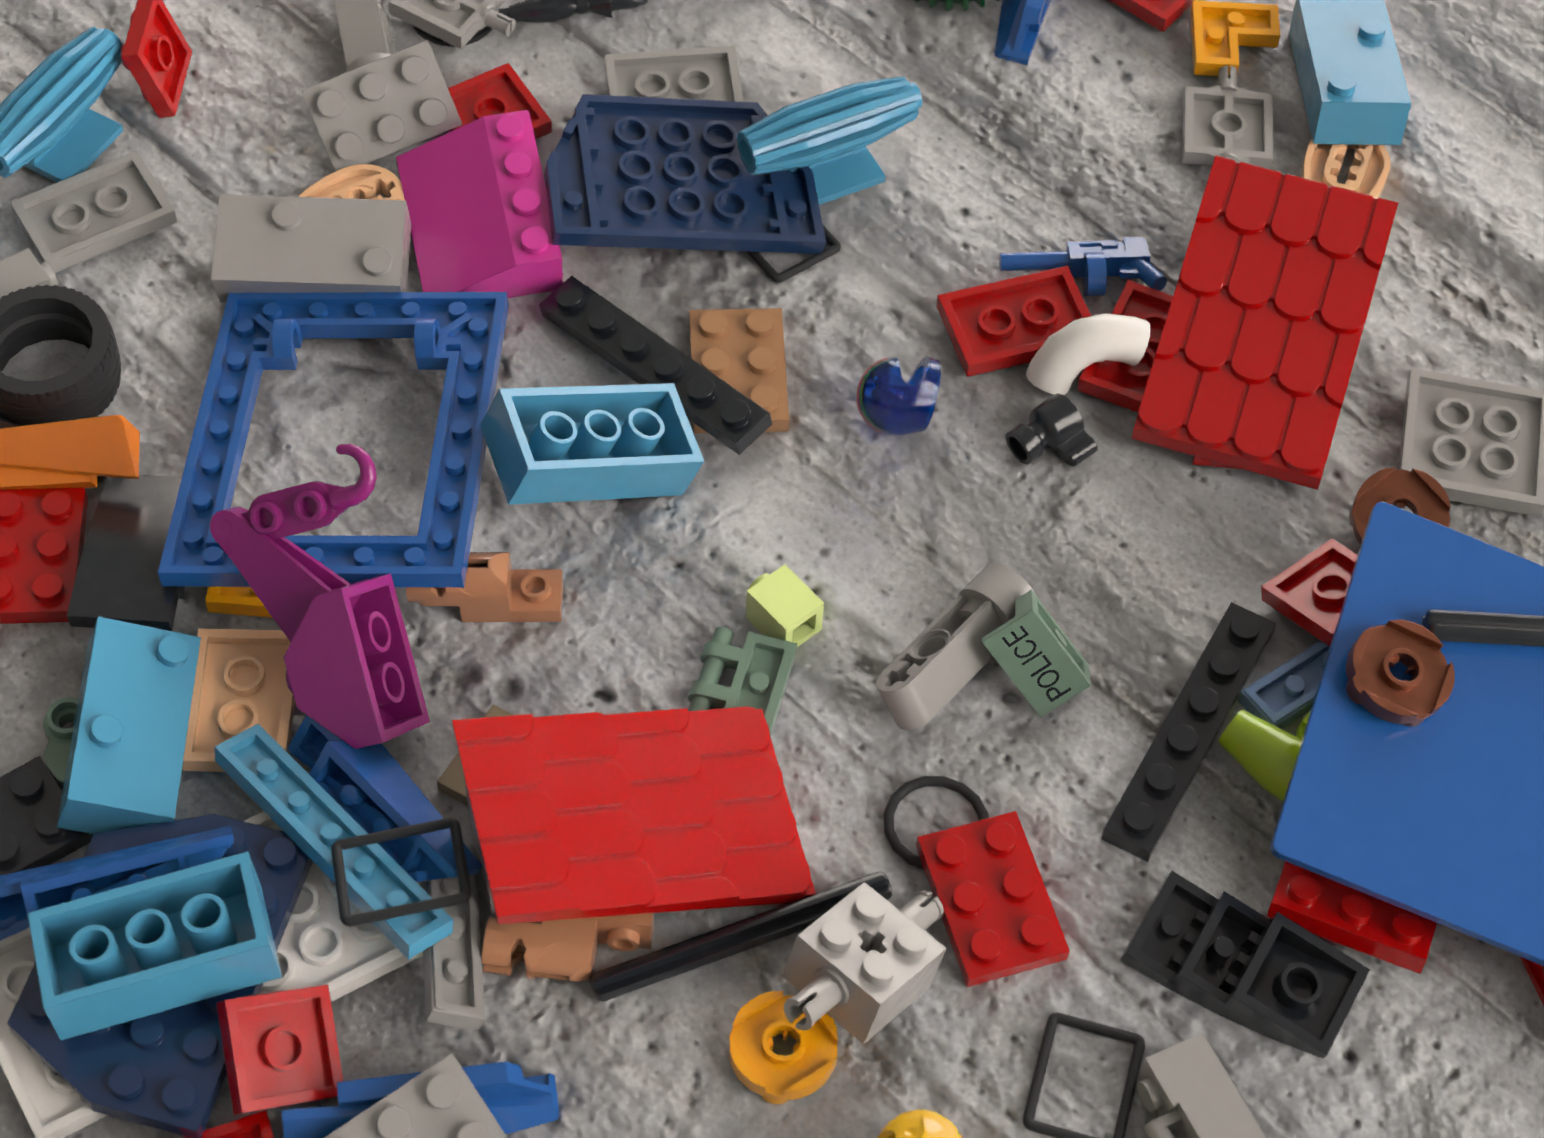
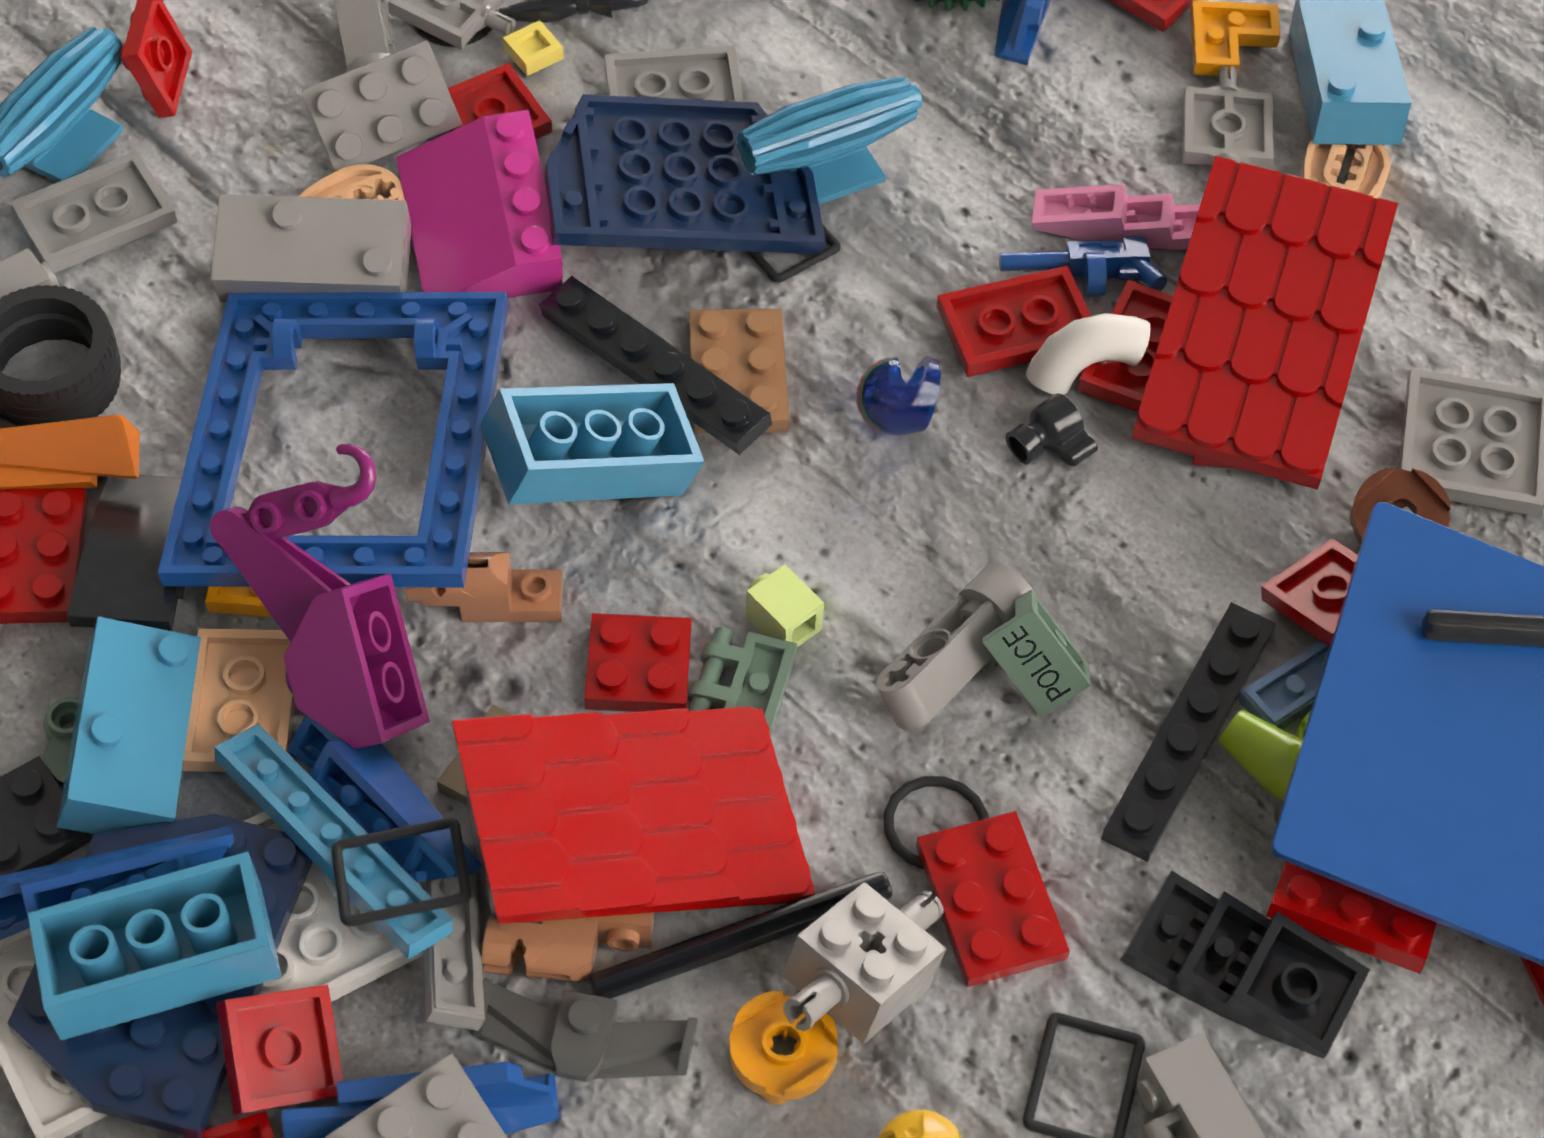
(533, 48): none -> light yellow plate
(583, 1036): none -> dark grey plate
(638, 663): none -> red plate
(1110, 214): none -> bright pink slope
(1380, 692): copper plate -> none

